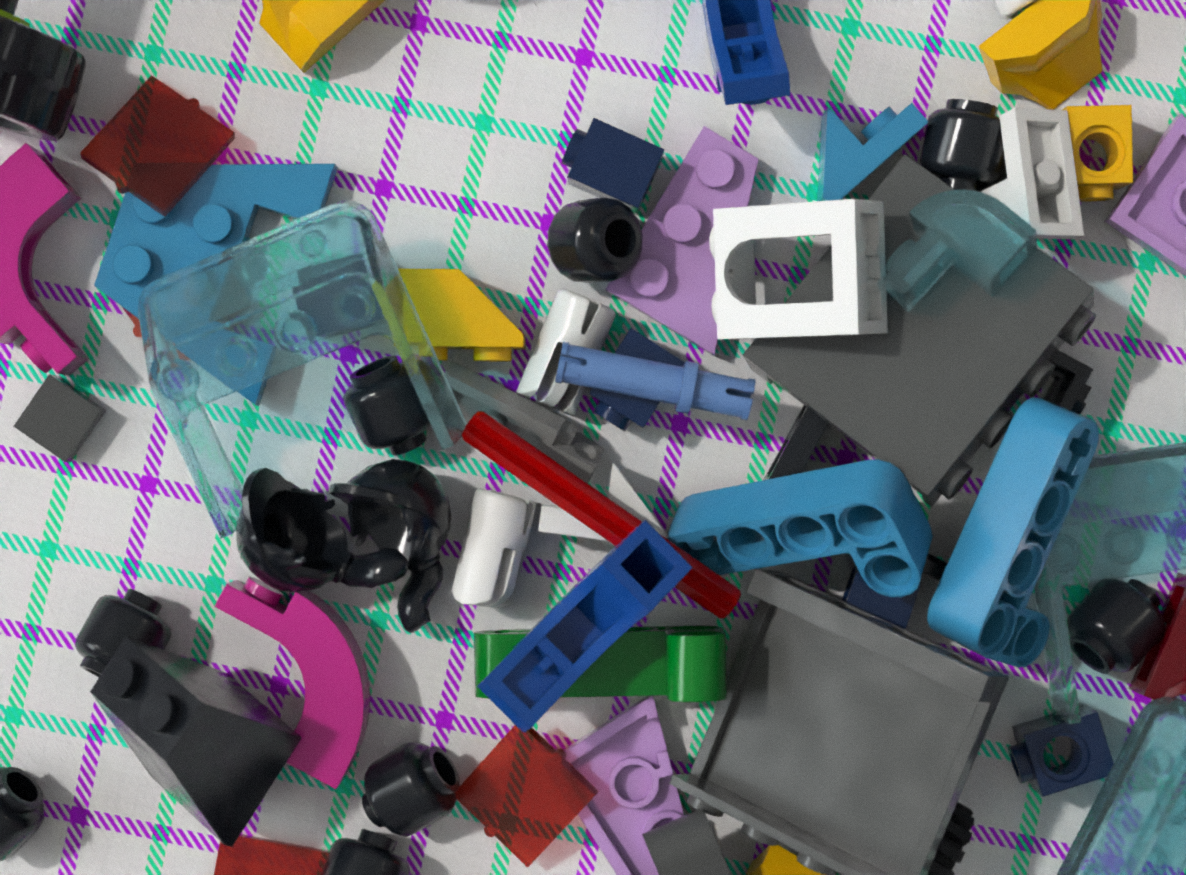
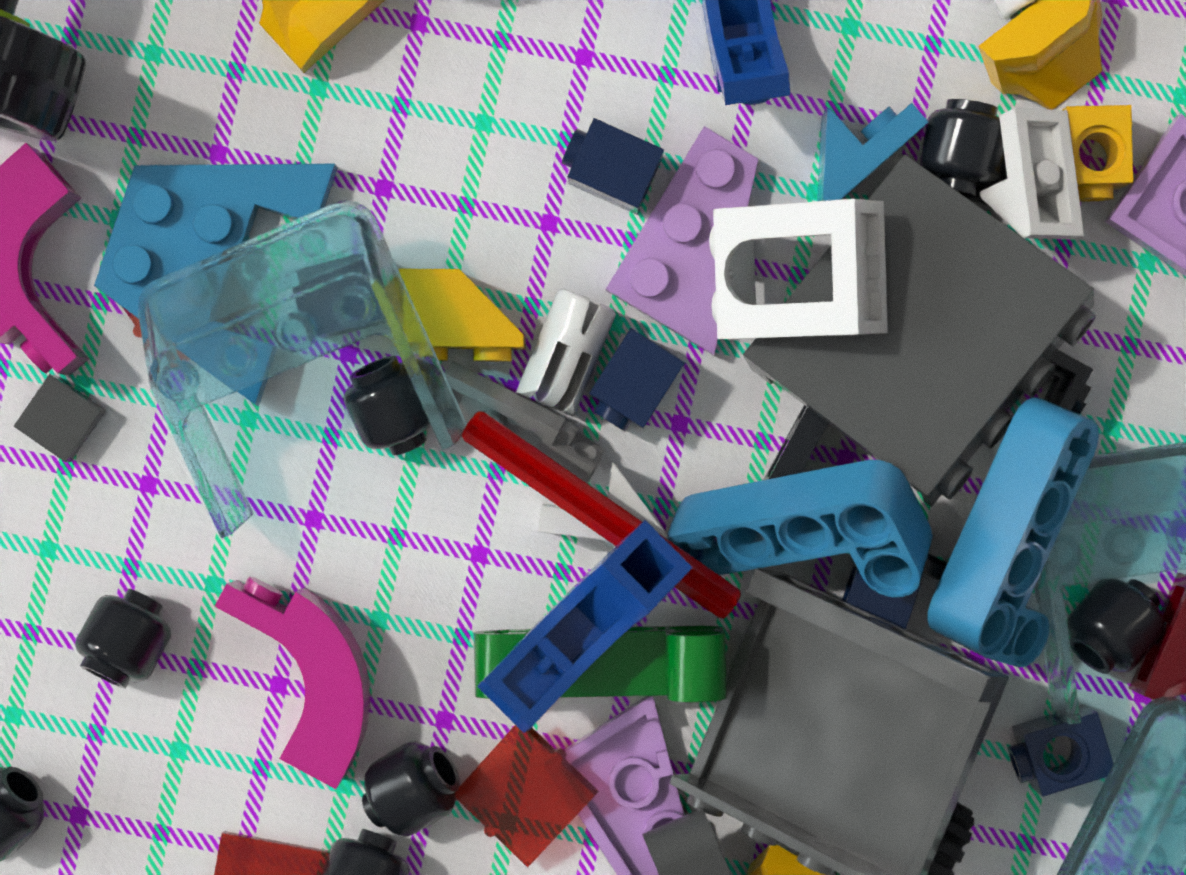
(157, 145): clear red piece -> none
(195, 733): black slope -> none
(298, 544): black piece -> none
(403, 511): black piece -> none
(493, 549): white arm -> none
(595, 240): black head -> none
(656, 381): medium blue pin -> none
(963, 231): clear light blue brick -> none

